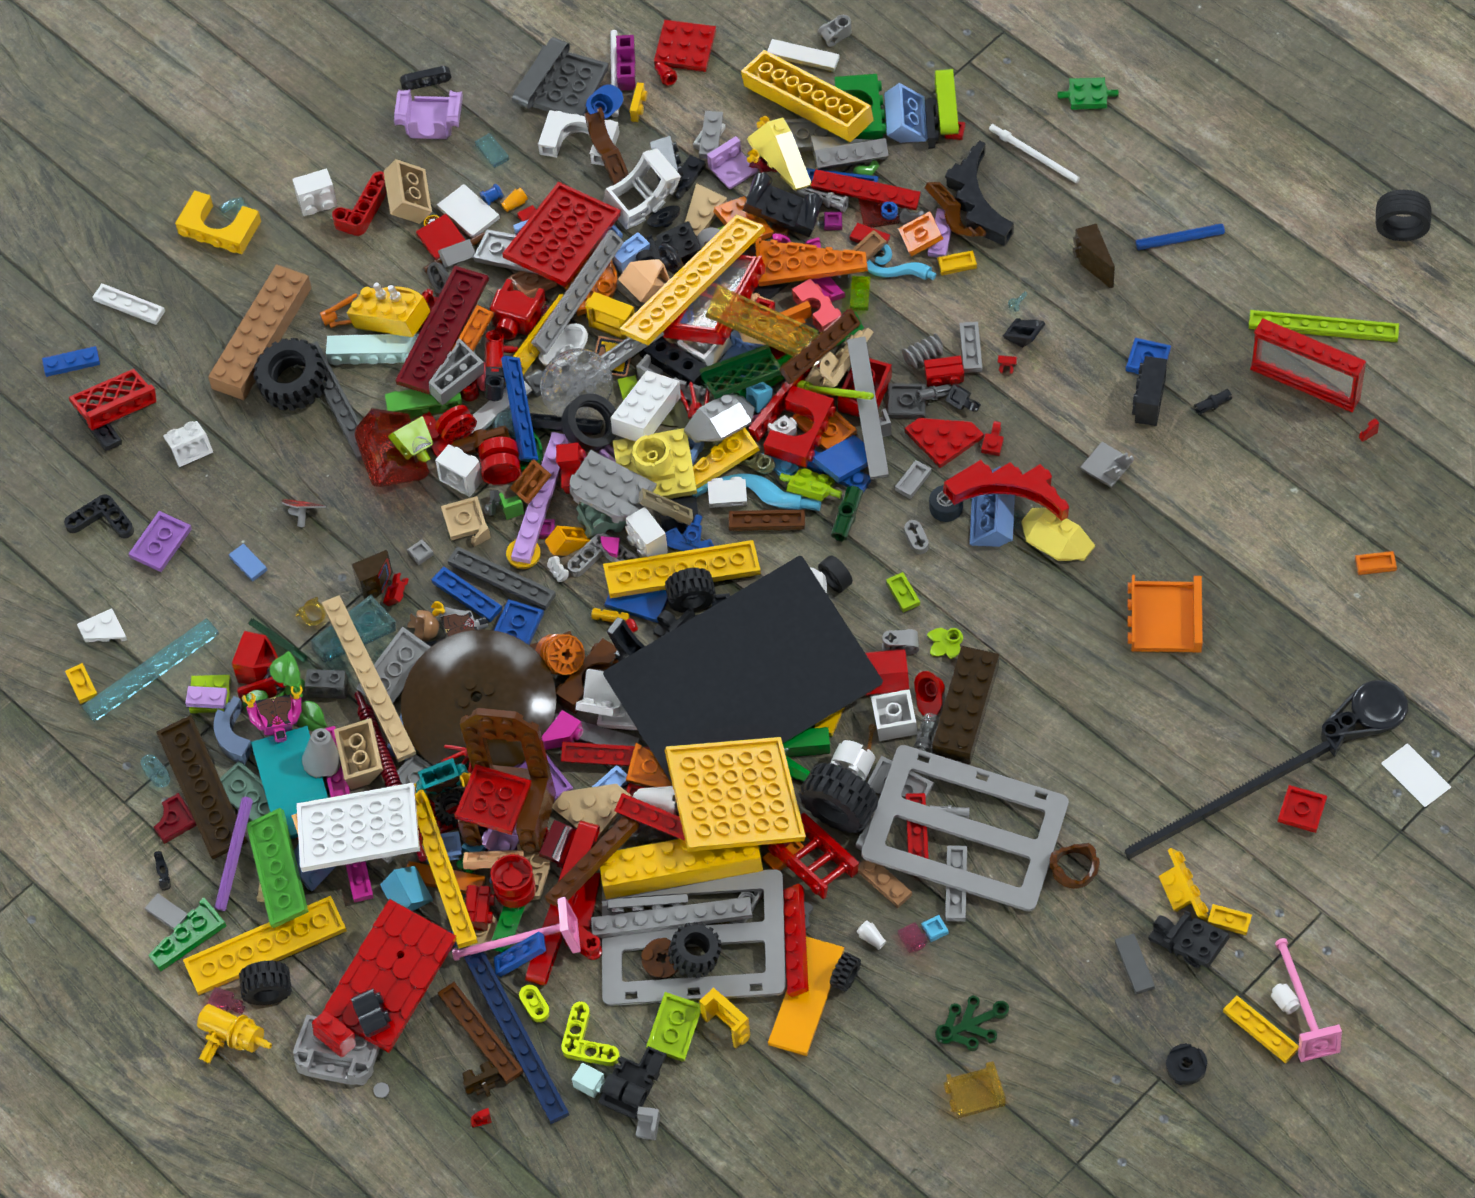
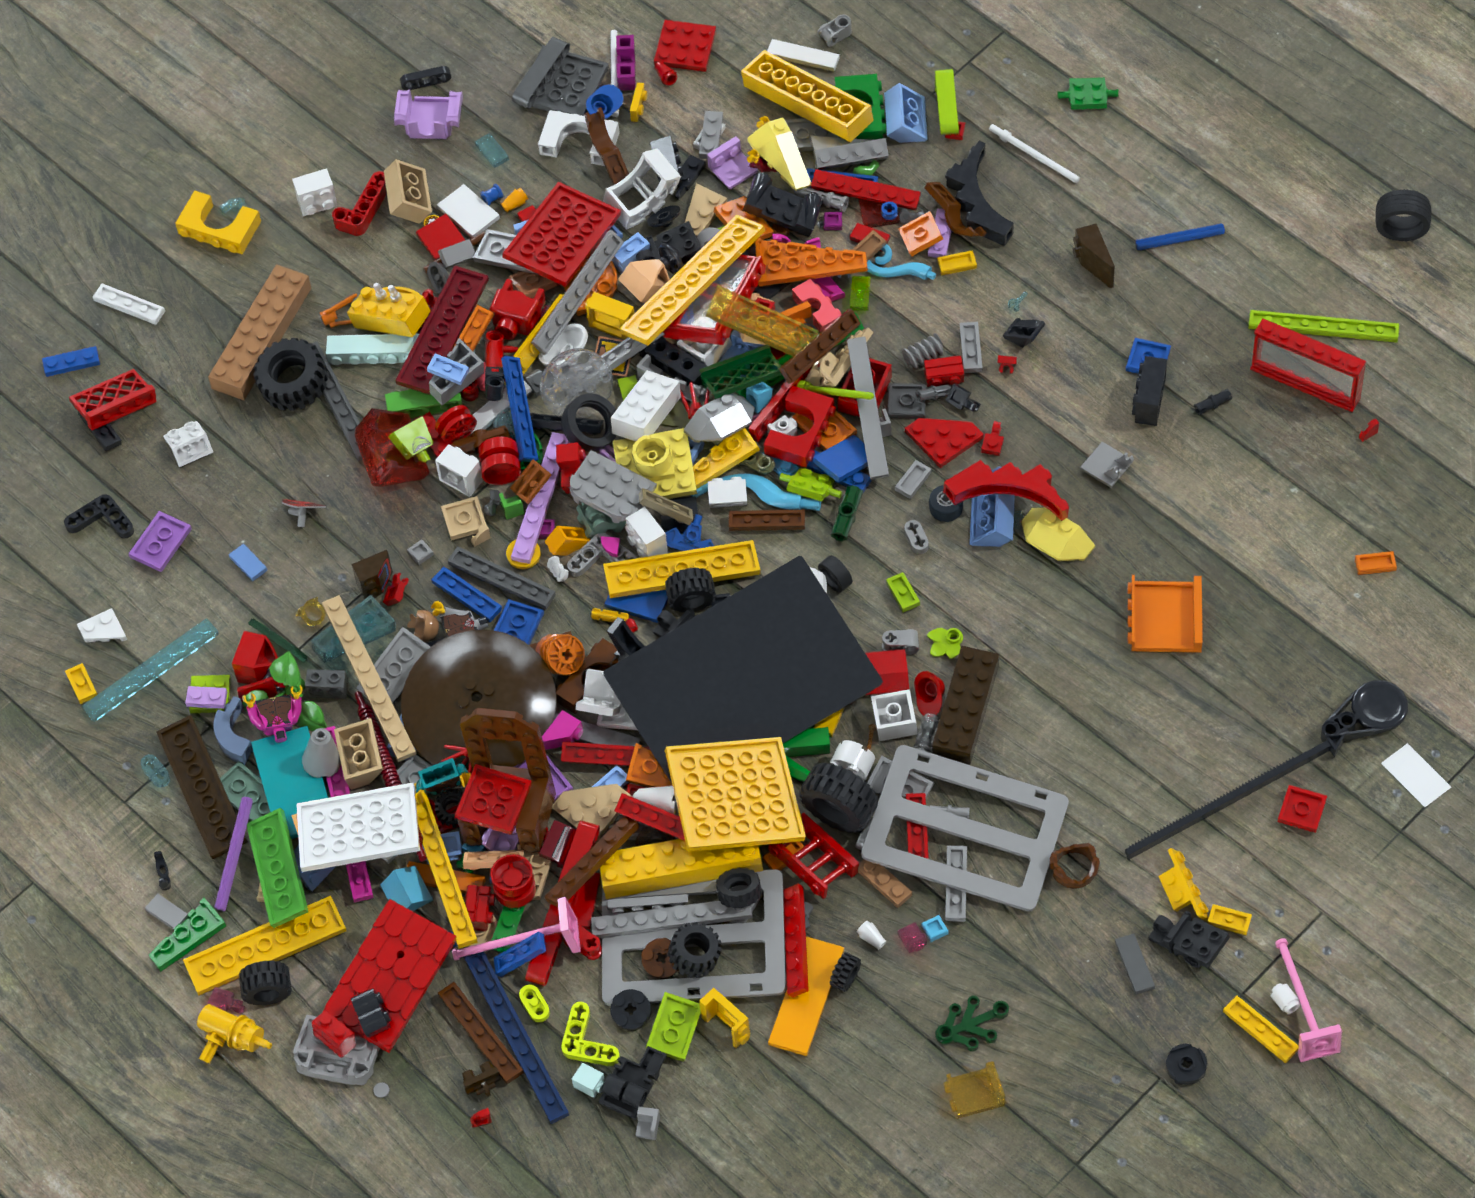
(175, 819): dark red tile -> none
(447, 369): none -> light blue plate
(640, 1015): none -> black plate
(741, 898): none -> black tyre
(932, 122): black plate -> none

